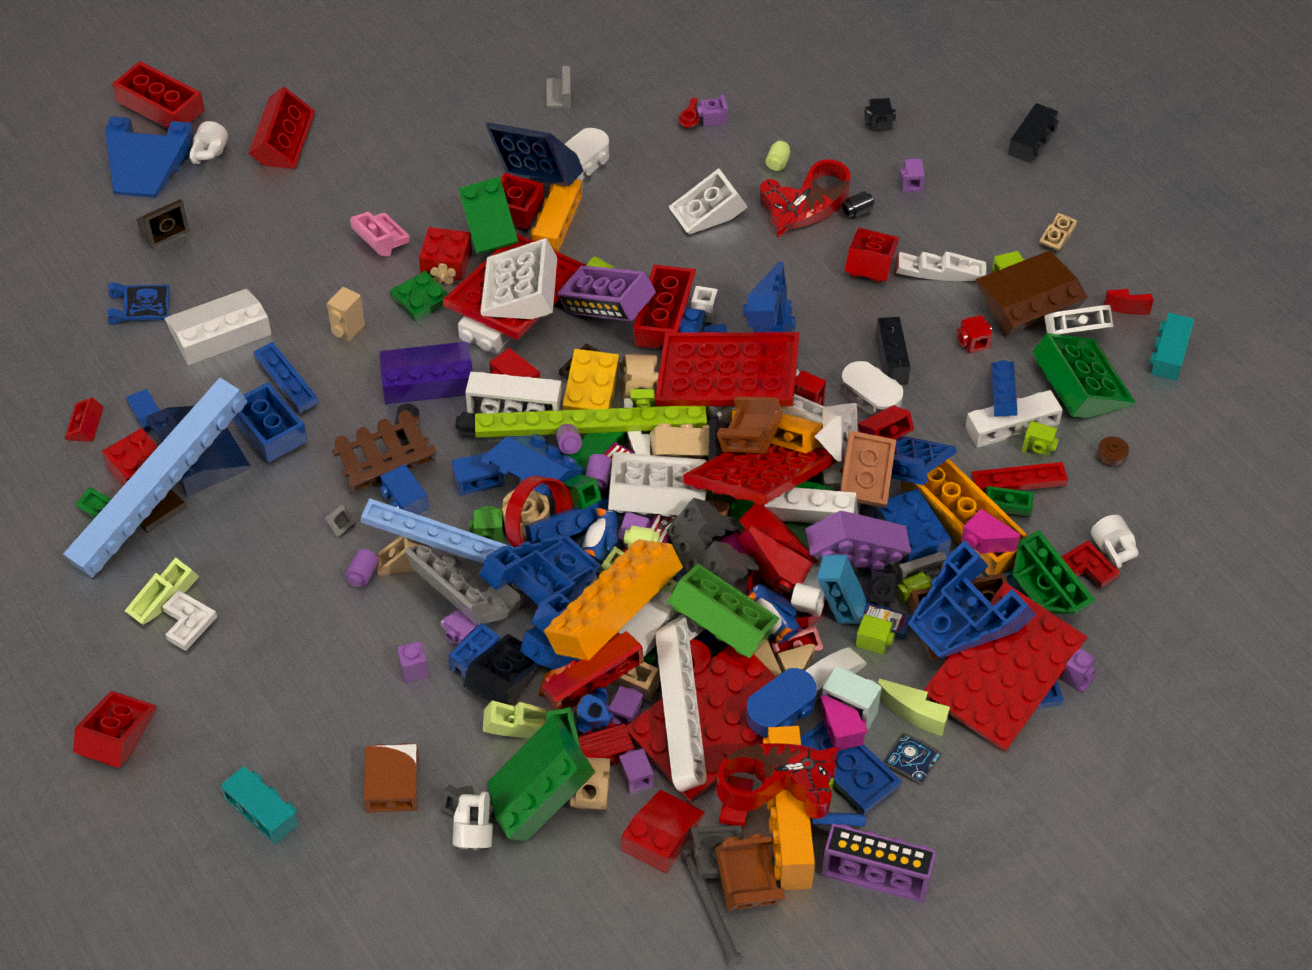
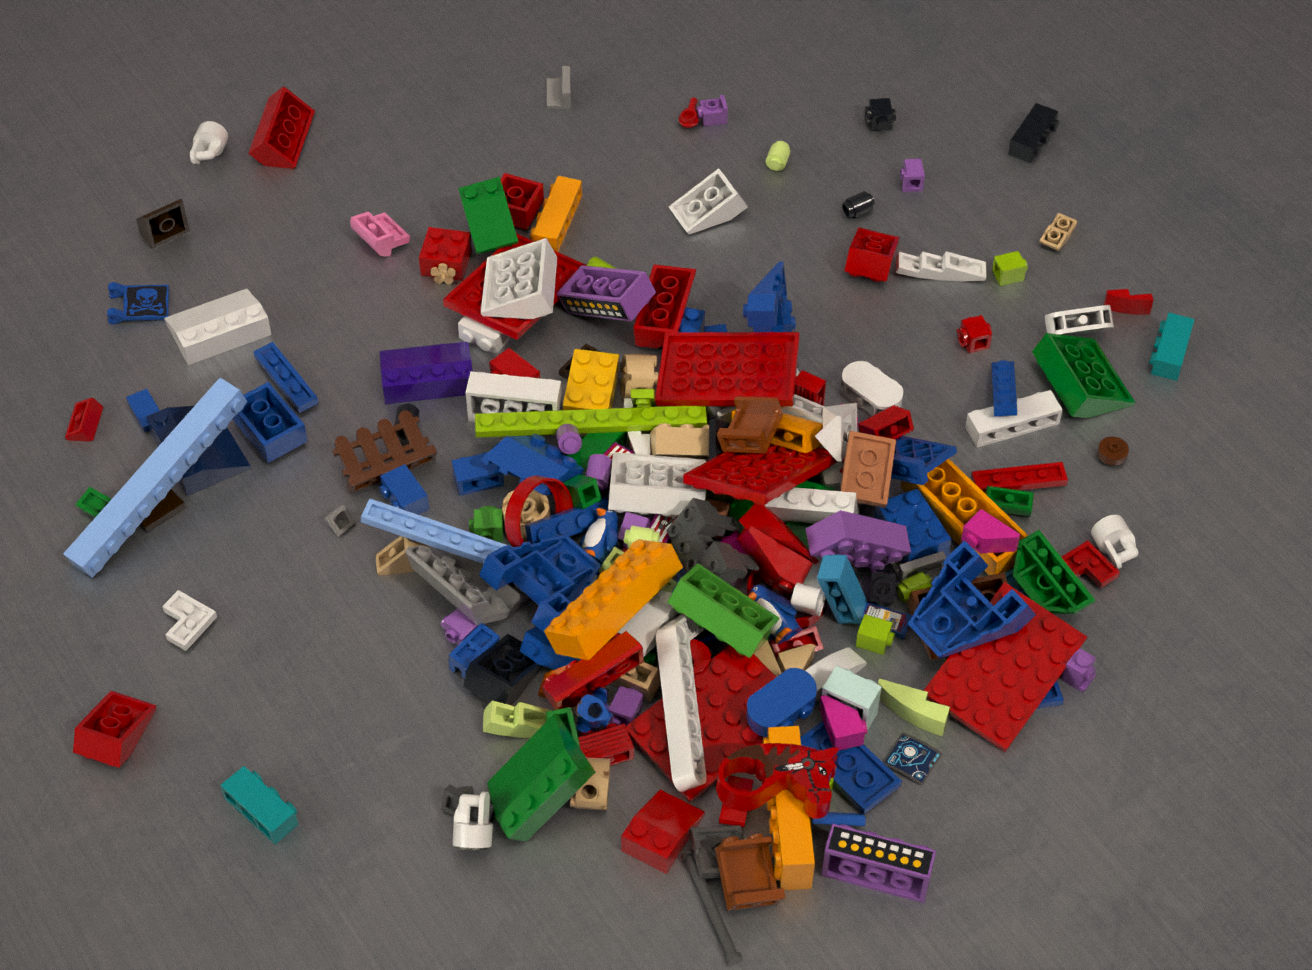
(128, 455): red brick -> none
(145, 161): blue wedge -> none
(157, 95): red brick -> none
(159, 590): yellowish green slope -> none
(345, 314): tan brick -> none
(361, 568): medium lavender brick -> none
(391, 778): dark orange panel -> none
(413, 662): medium lavender brick -> none
(419, 296): green plate -> none
(466, 423): black brick -> none
(534, 155): dark blue slope -> none
(591, 148): white brick -> none
(636, 770): medium lavender brick -> none
(705, 299): white brick -> none
(810, 204): red animal -> none
(893, 349): black brick -> none
(1029, 291): reddish brown slope -> none
(1040, 439): lime brick -> none

